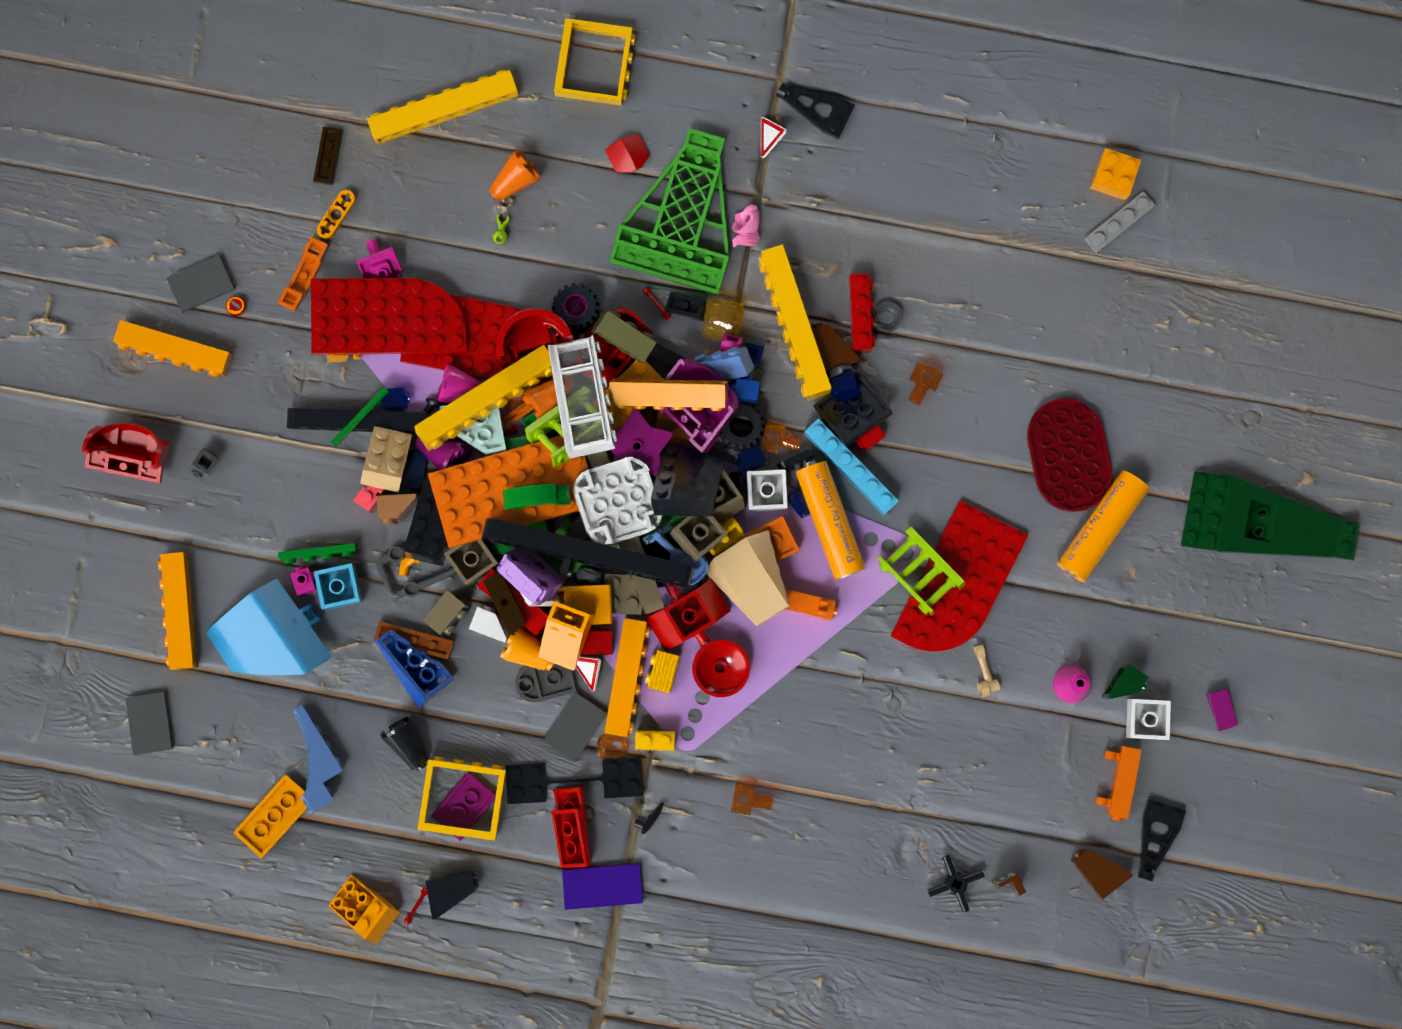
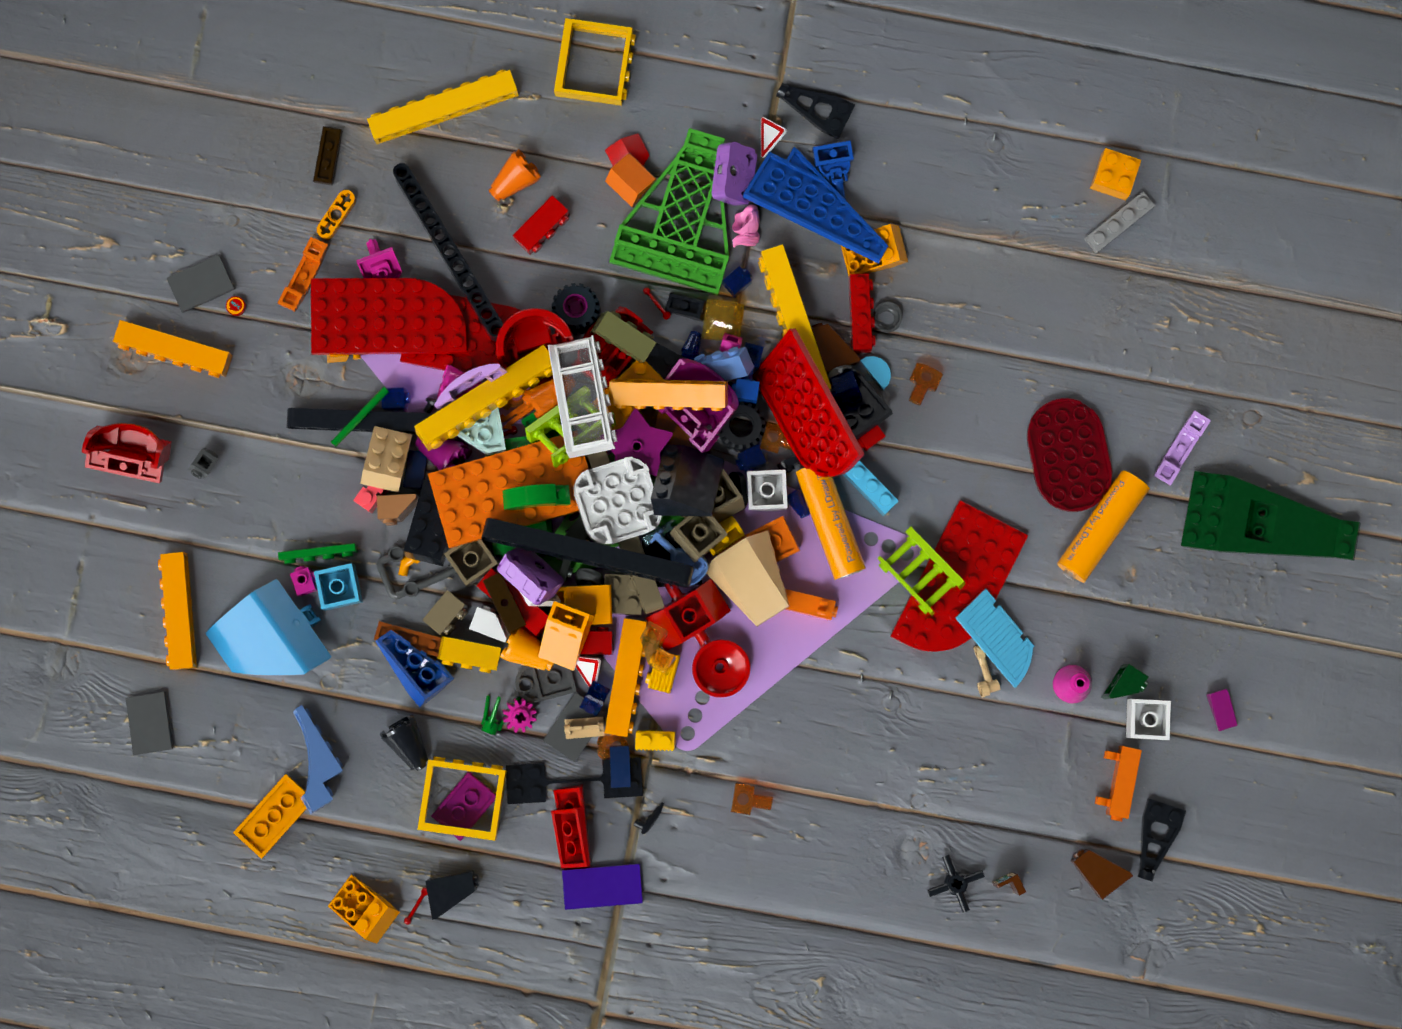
(445, 244): none -> black beam
(467, 380): none -> lavender slope
(469, 654): none -> yellow brick
(491, 724): none -> green plant
(500, 234): lime arm -> none
(523, 721): none -> dark pink gear
(541, 225): none -> red brick
(584, 727): none -> tan hinge
(594, 698): none -> clear blue brick
(619, 766): none -> dark blue slope
(630, 179): none -> orange slope
(652, 640): none -> clear yellow brick
(692, 345): none -> clear blue cone
(733, 173): none -> medium lavender axle
(737, 281): none -> clear blue brick
(806, 198): none -> blue wing
(807, 409): none -> red plate
(833, 162): none -> blue brick
(878, 370): none -> medium azure tile
(894, 255): none -> light orange slope
(997, 636): none -> medium azure piece
(1181, 447): none -> lavender slope

